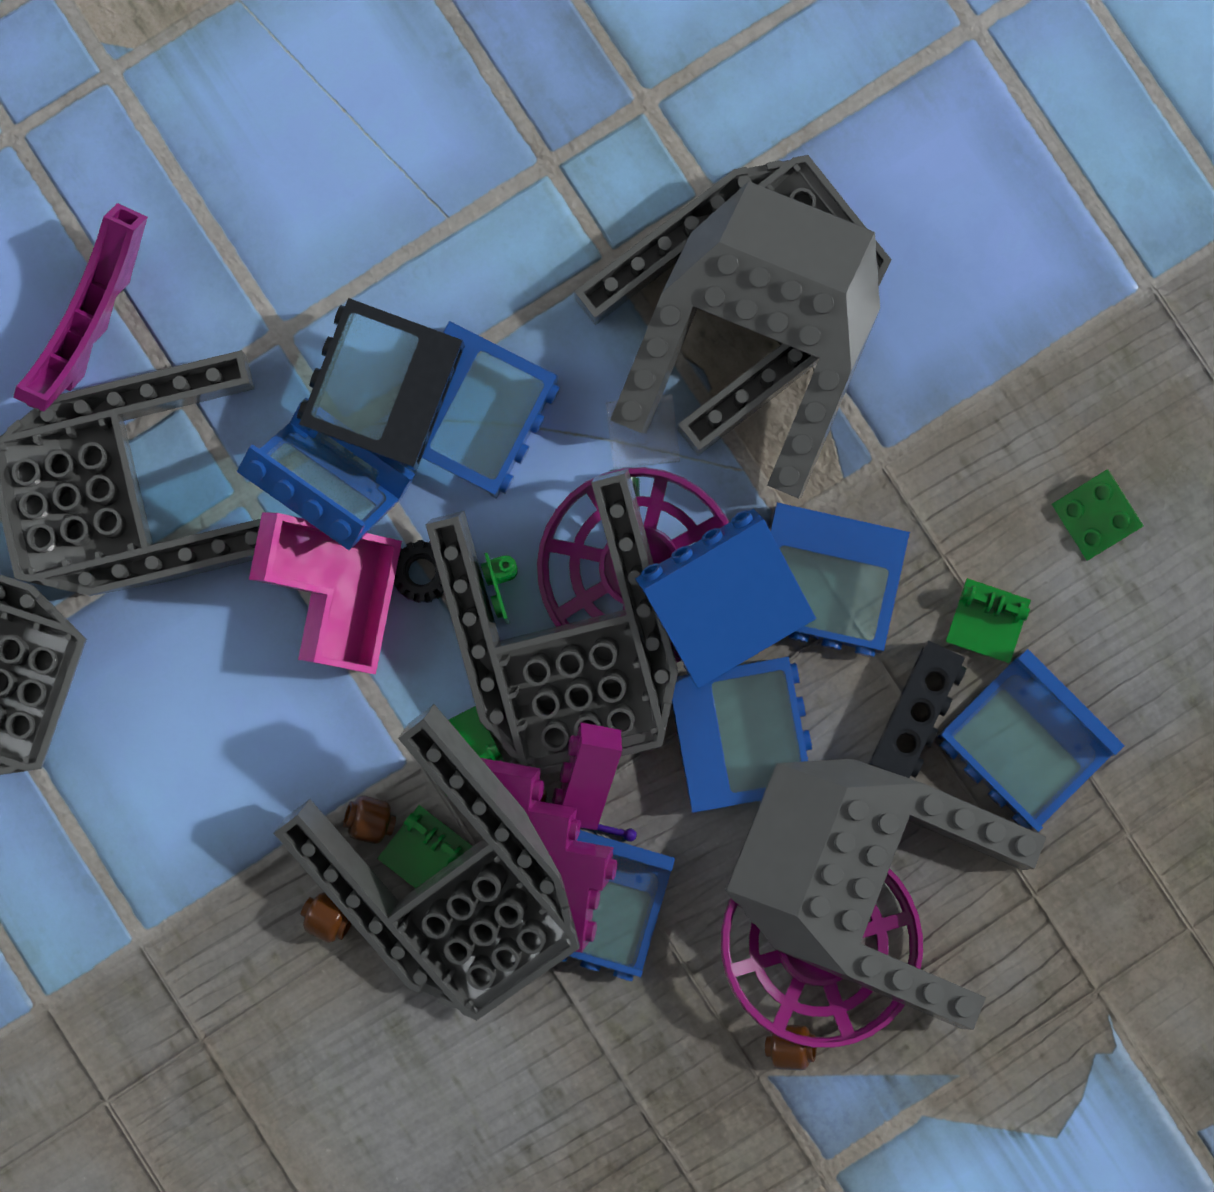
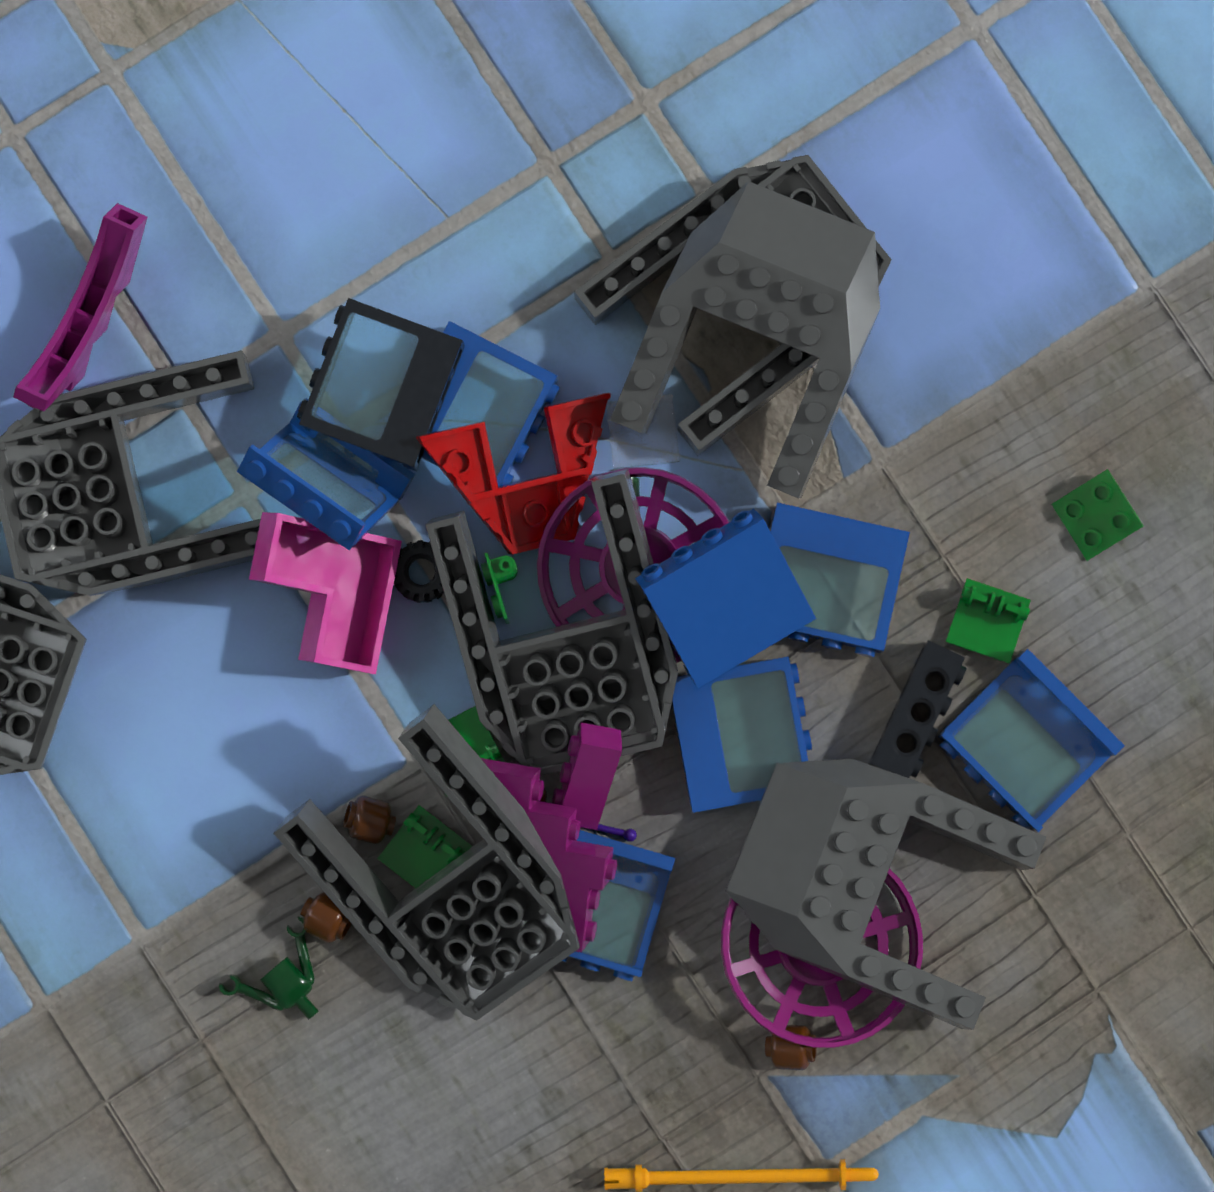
(284, 981): none -> dark green piece
(522, 509): none -> red wing
(641, 1178): none -> light orange bar

